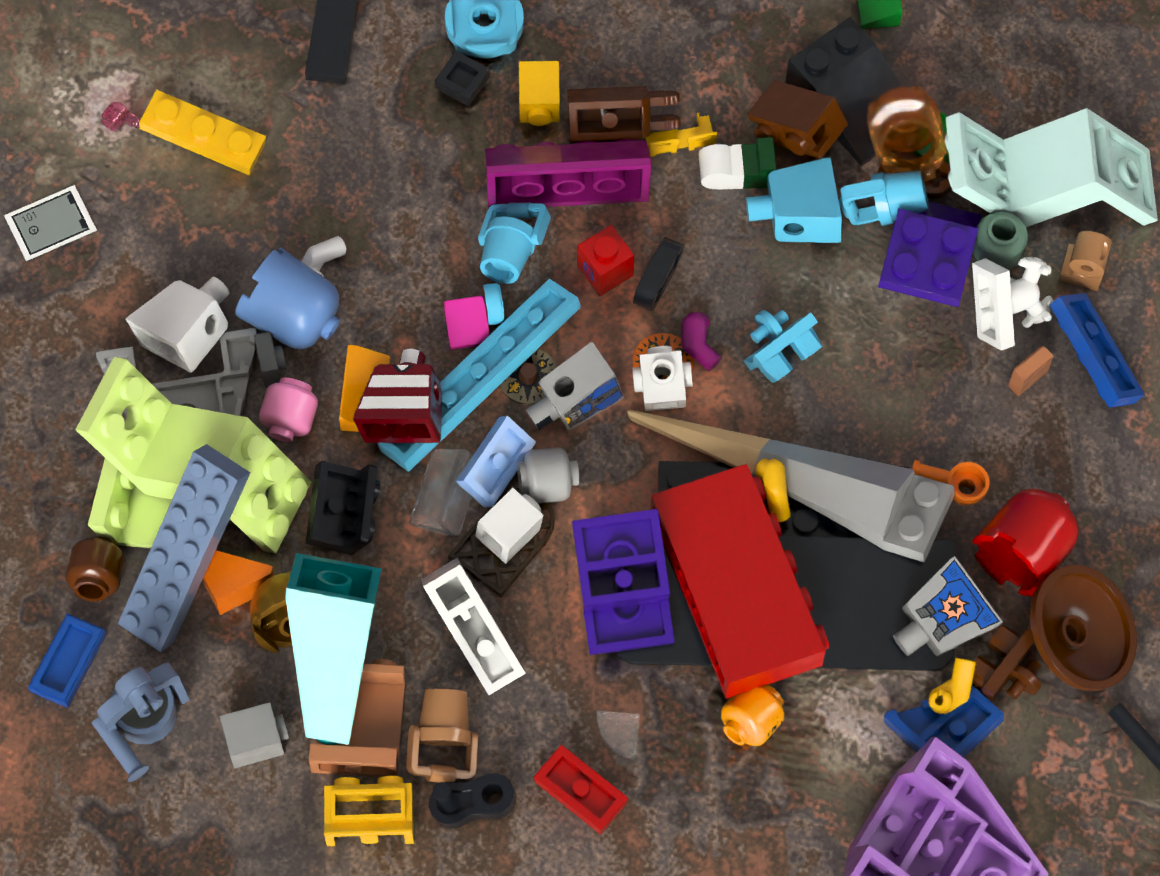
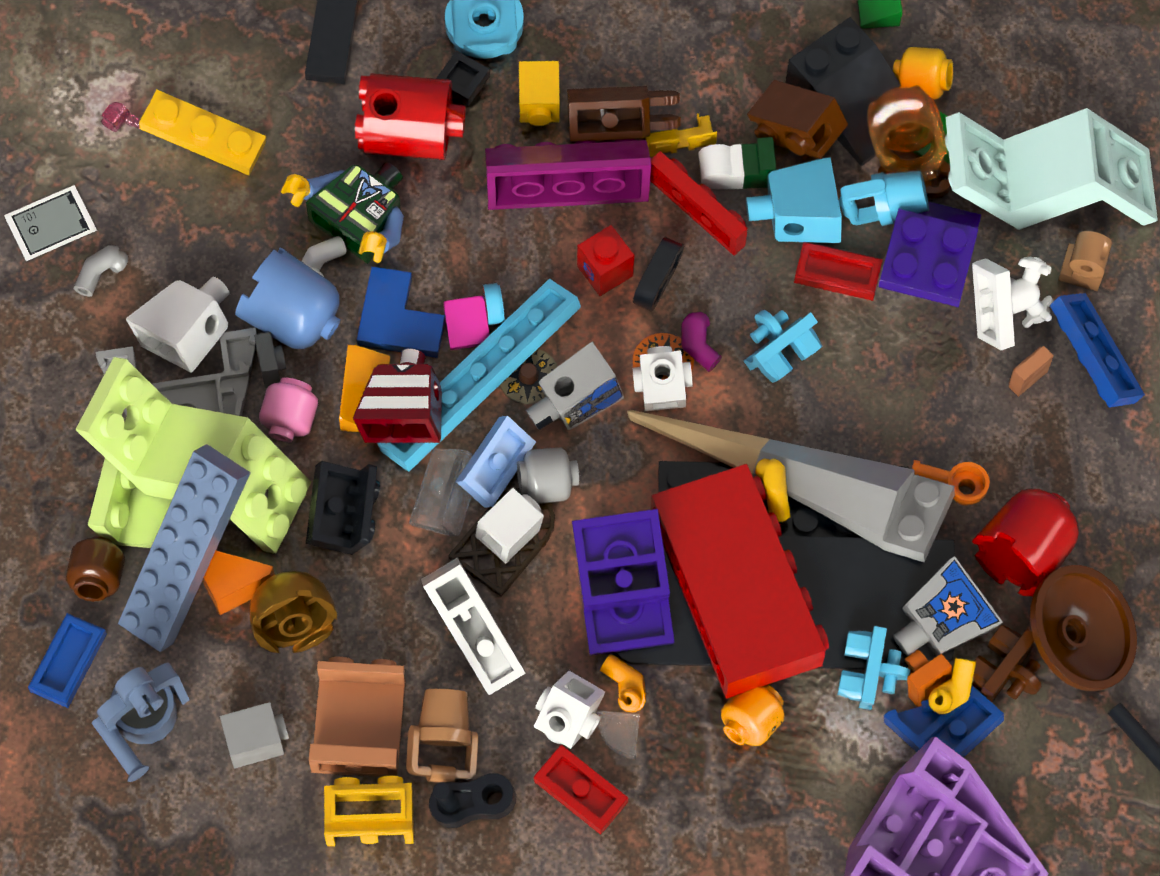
(96, 264): none -> light grey arm
(330, 630): slope -> none
(354, 207): none -> torso
(389, 324): none -> blue tile
(419, 117): none -> red cylinder
(510, 240): medium azure piece -> none
(569, 710): none -> white brick
(630, 683): none -> light orange arm
(698, 203): none -> red plate
(838, 271): none -> red tile
(864, 686): none -> medium azure hips
(925, 68): none -> yellow head
(925, 675): none -> orange tile
(1001, 239): sand green head -> none

